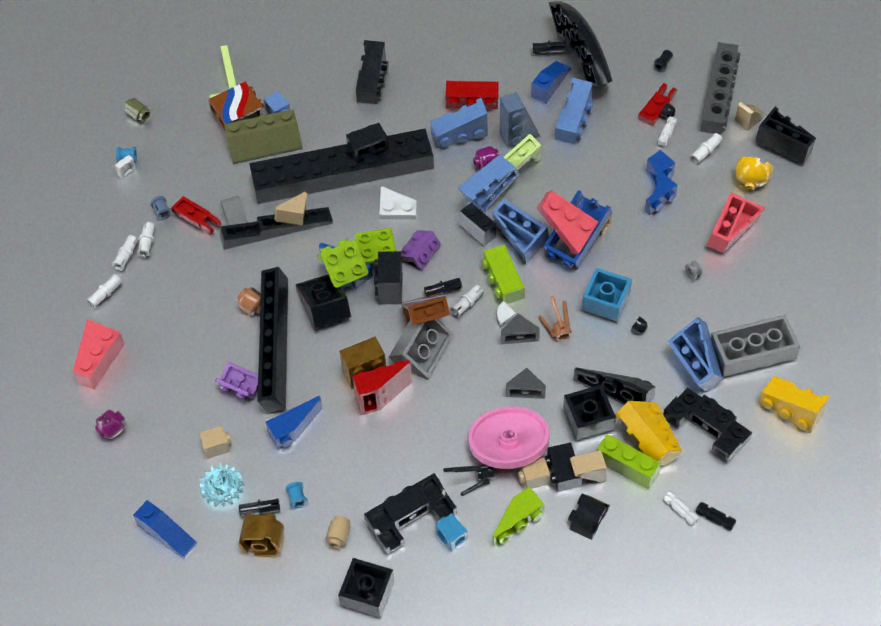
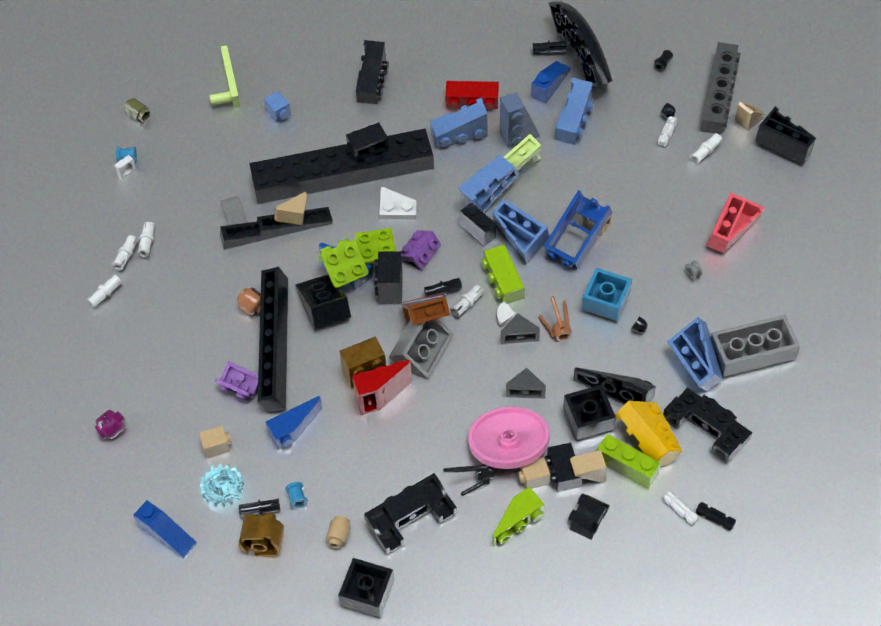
(96, 353): coral wedge -> none
(161, 208): sand blue bush -> none
(195, 214): red hinge -> none
(235, 104): panel -> none
(263, 136): olive slope -> none
(451, 532): dark azure brick -> none
(484, 156): magenta head -> none
(567, 220): coral wedge -> none
(653, 108): red hinge -> none
(661, 170): blue arch -> none
(752, 172): yellow cylinder -> none
(794, 403): yellow wedge -> none

